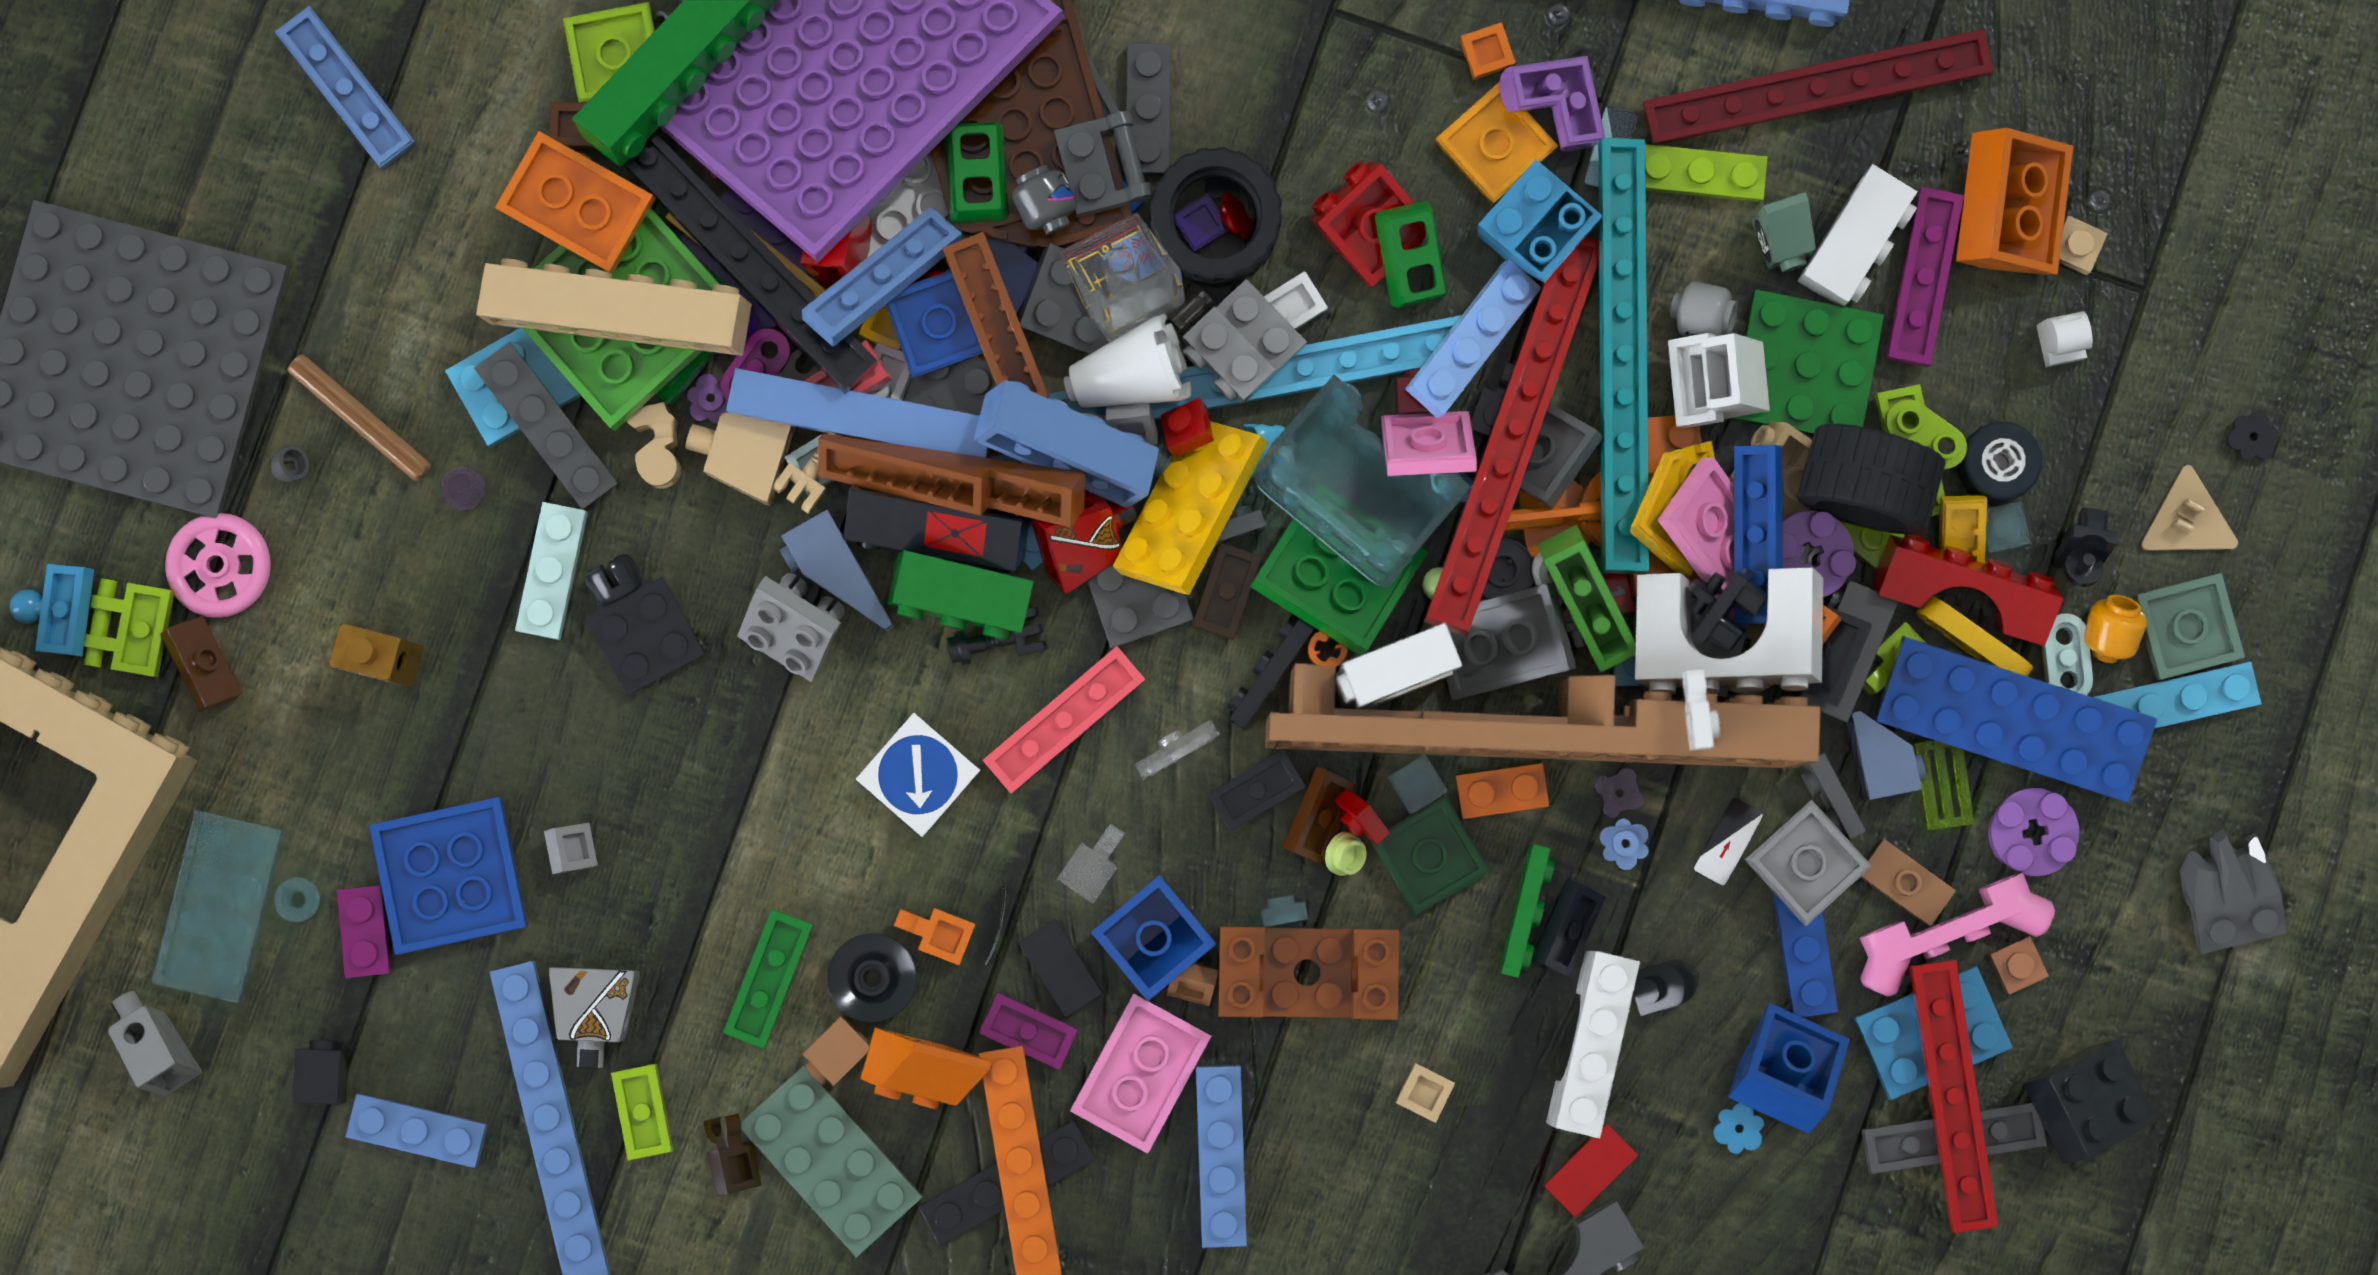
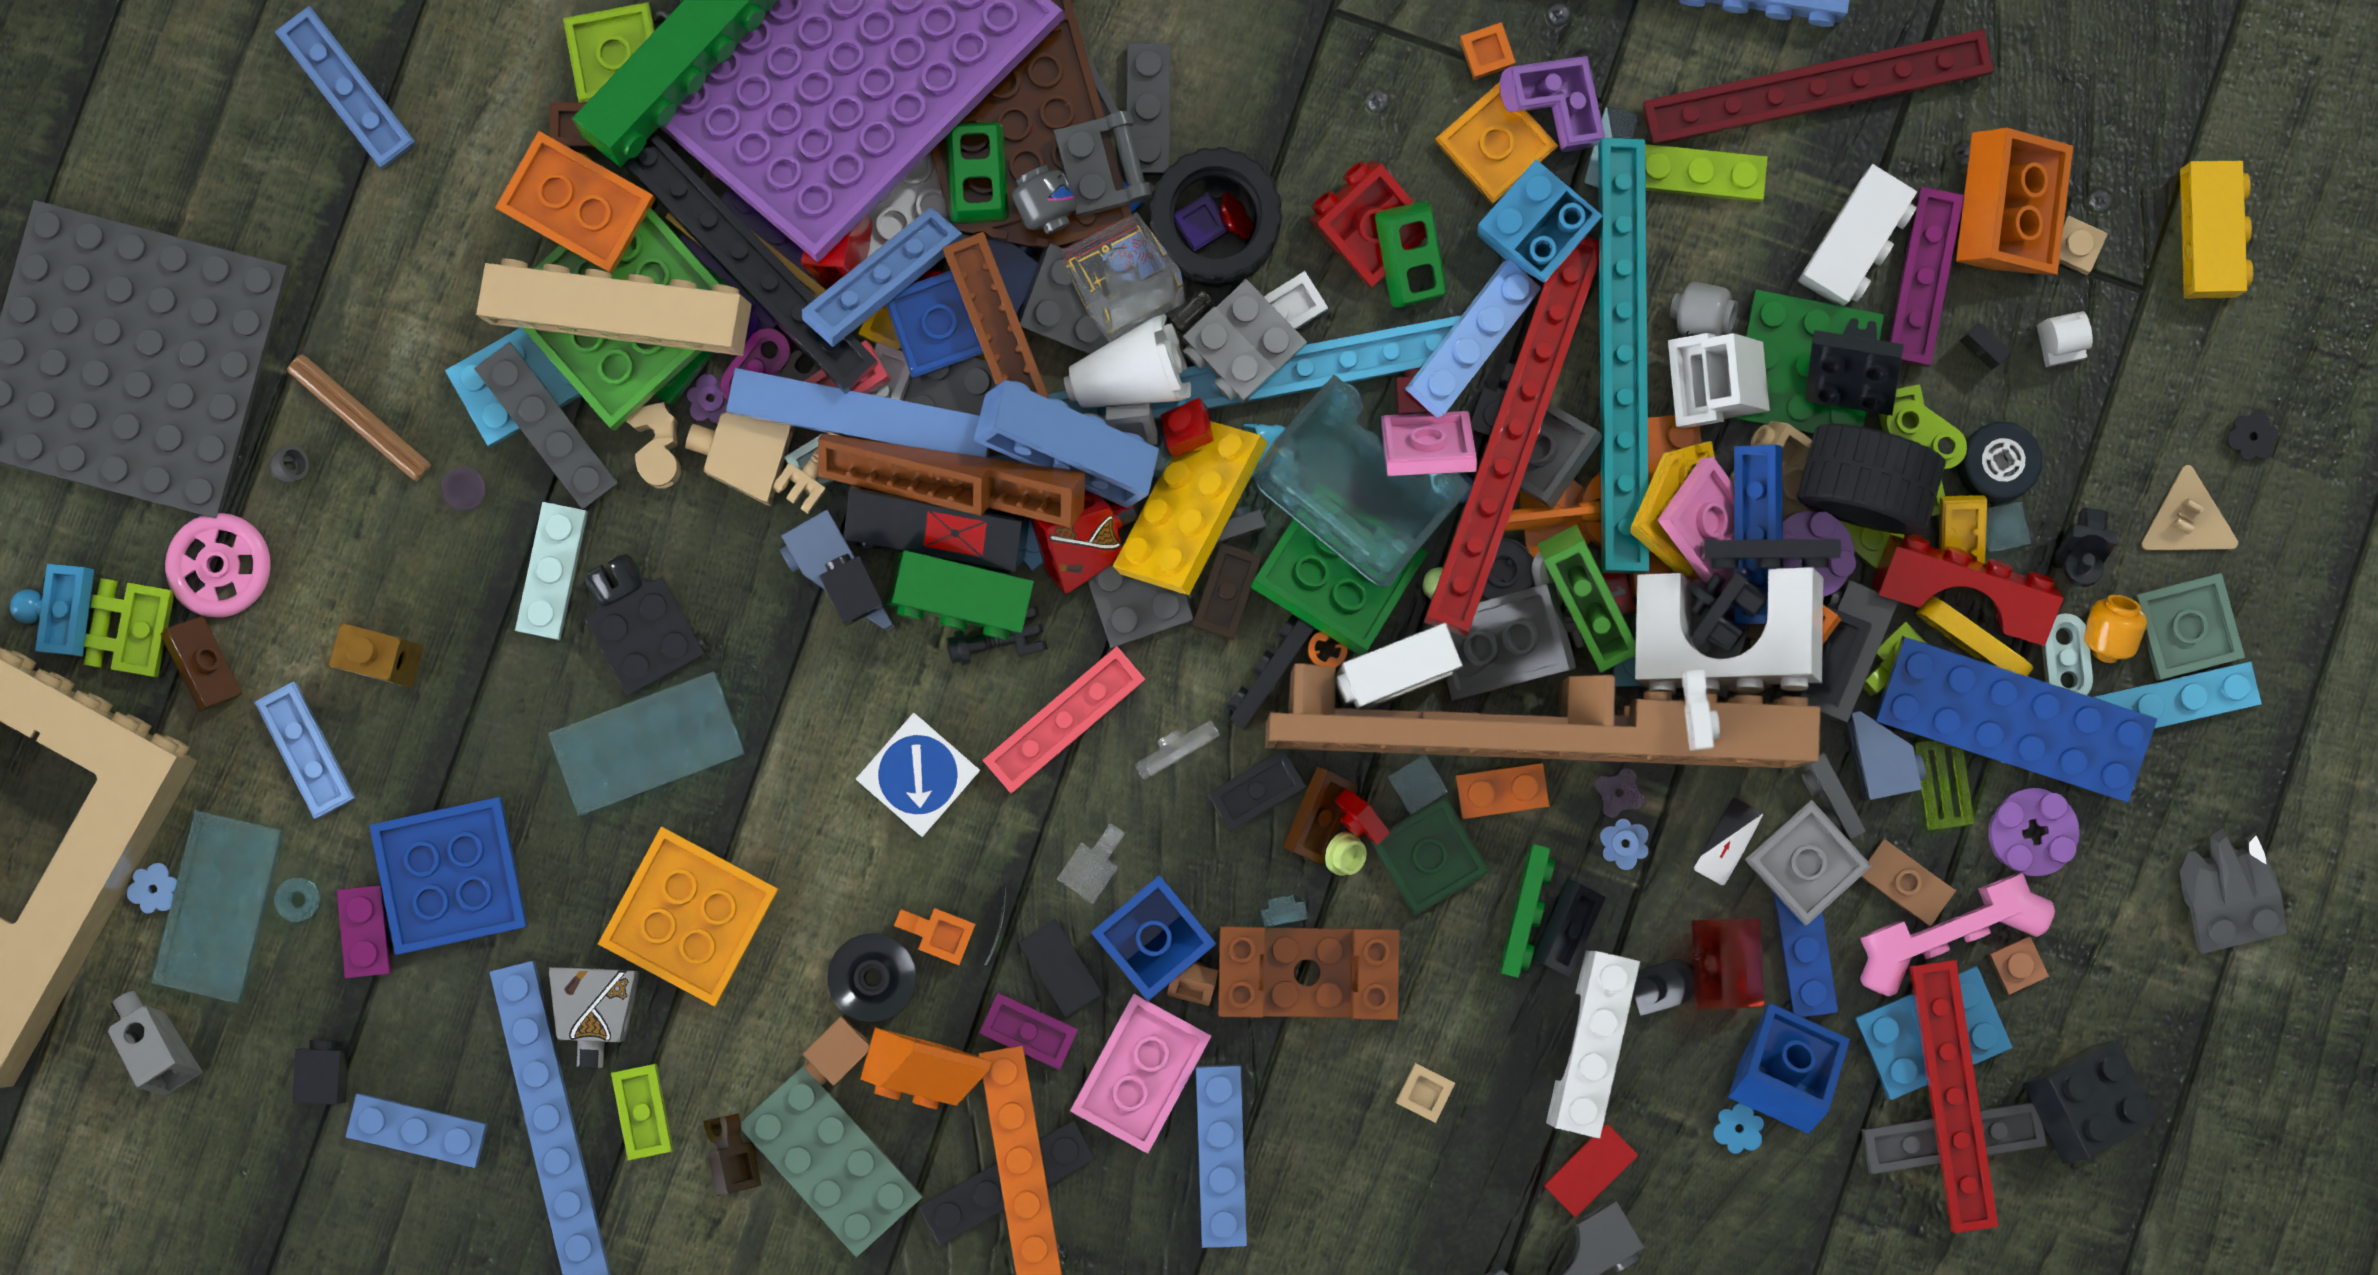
(141, 892): none -> light blue plant
(305, 750): none -> light blue tile
(570, 848): light grey plate -> none
(646, 743): none -> clear light blue plate
(688, 916): none -> light orange plate
(768, 978): green plate -> none
(791, 627): light grey plate -> none
(851, 589): none -> black brick
(1728, 963): none -> clear red brick
(1770, 553): none -> black plate
(1785, 232): sand green slope -> none
(1854, 369): none -> black plate
(1985, 346): none -> black tile
(2215, 229): none -> yellow brick

